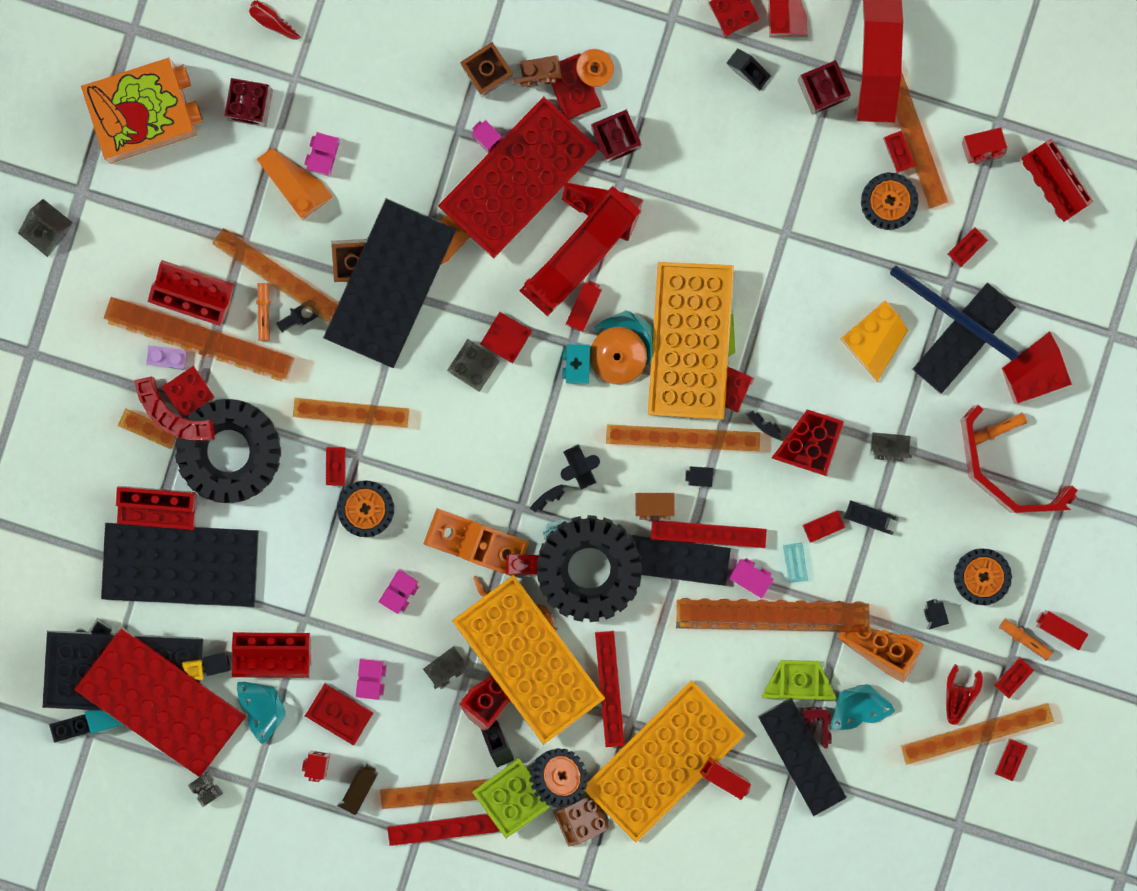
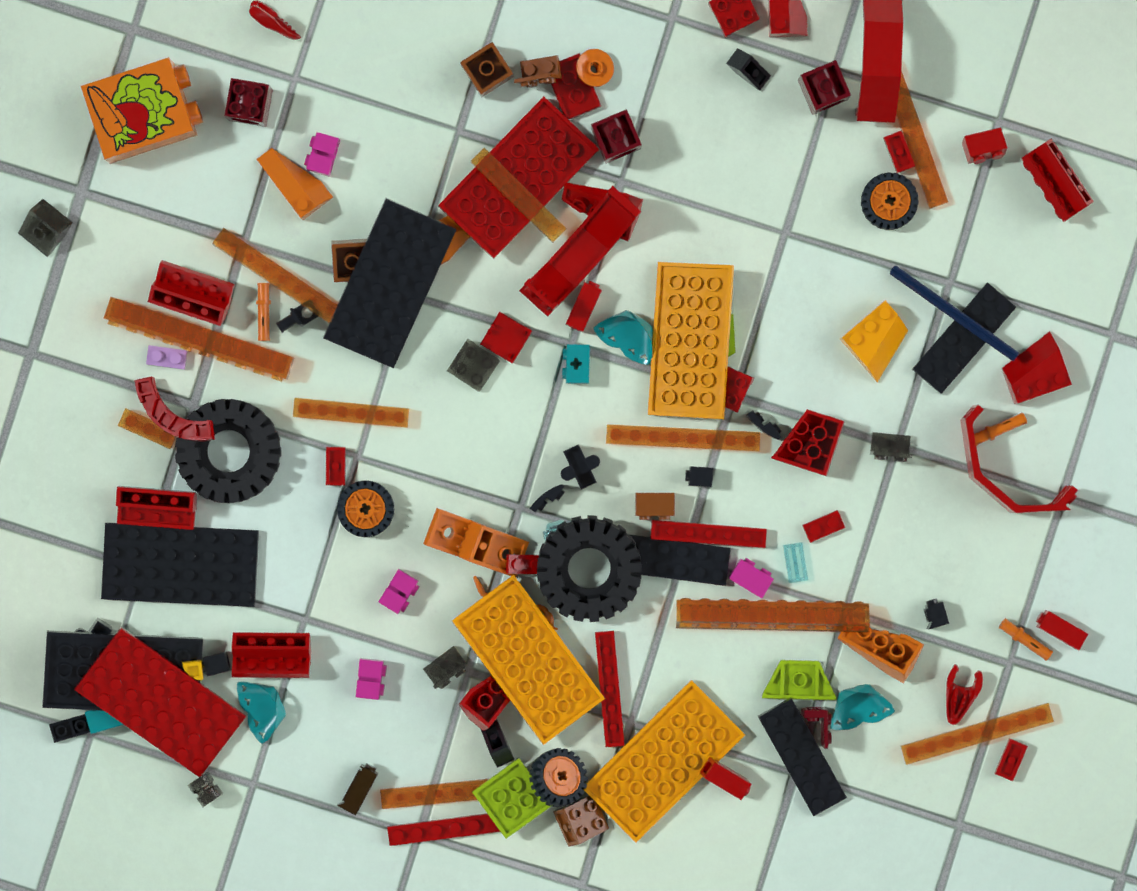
(188, 392): red piece -> none
(316, 765): red brick -> none
(339, 714): red tile -> none
(486, 135): dark pink piece -> none
(518, 195): none -> clear orange plate
(620, 341): orange dish -> none
(869, 517): black hinge -> none
(967, 247): red plate -> none
(997, 573): wheel -> none
(1014, 677): red plate -> none

